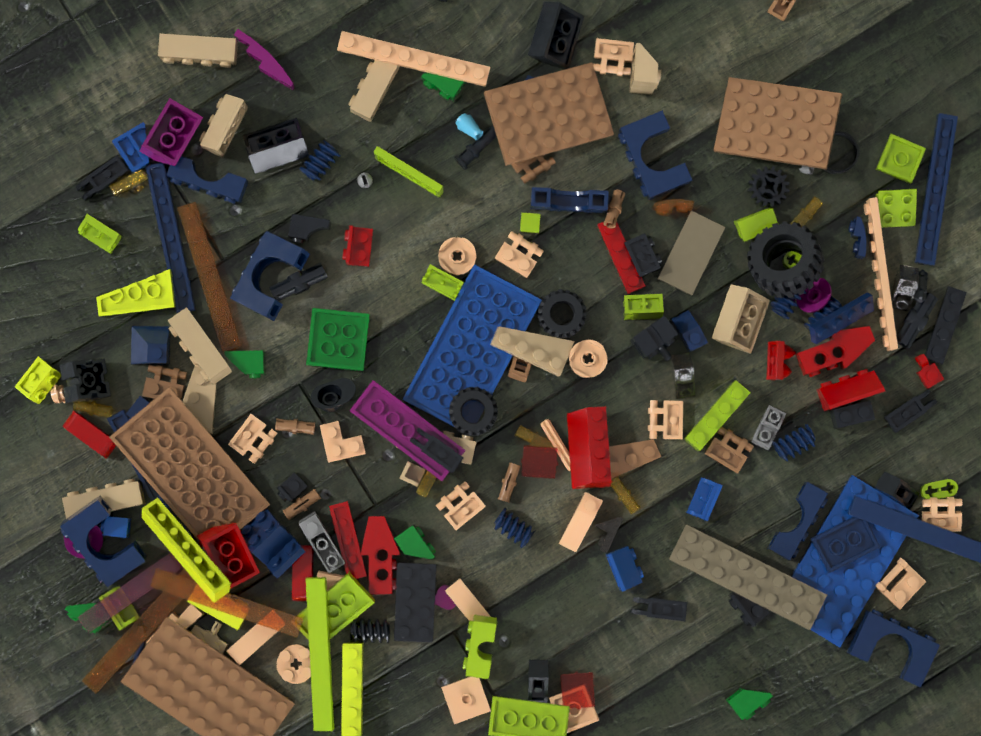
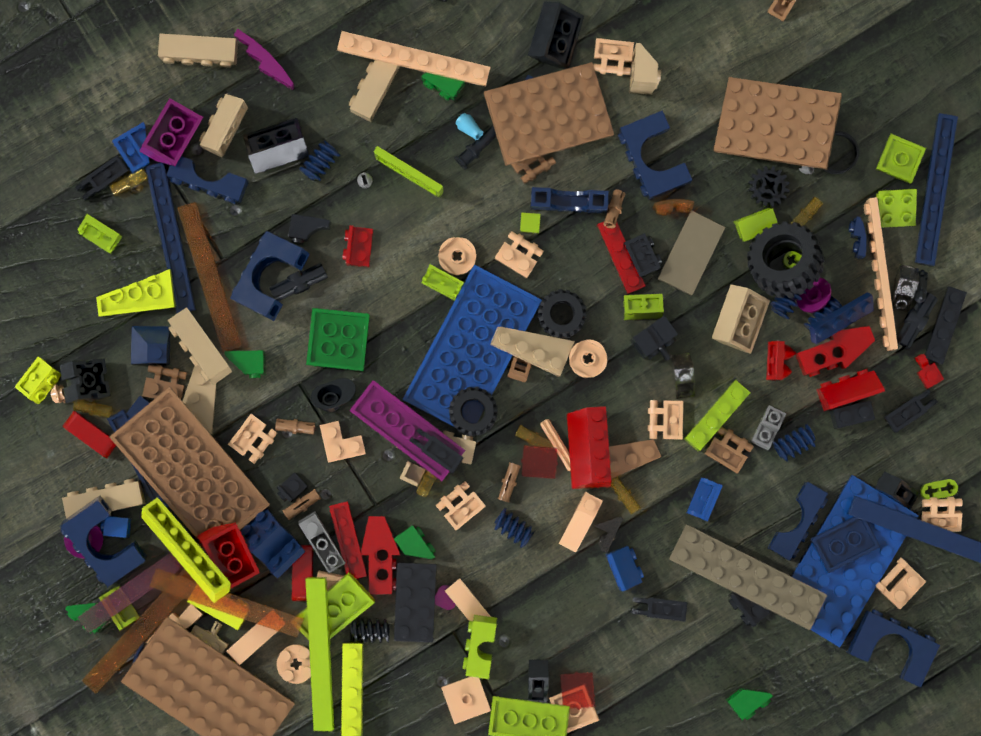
(689, 331): dark blue slope -> none

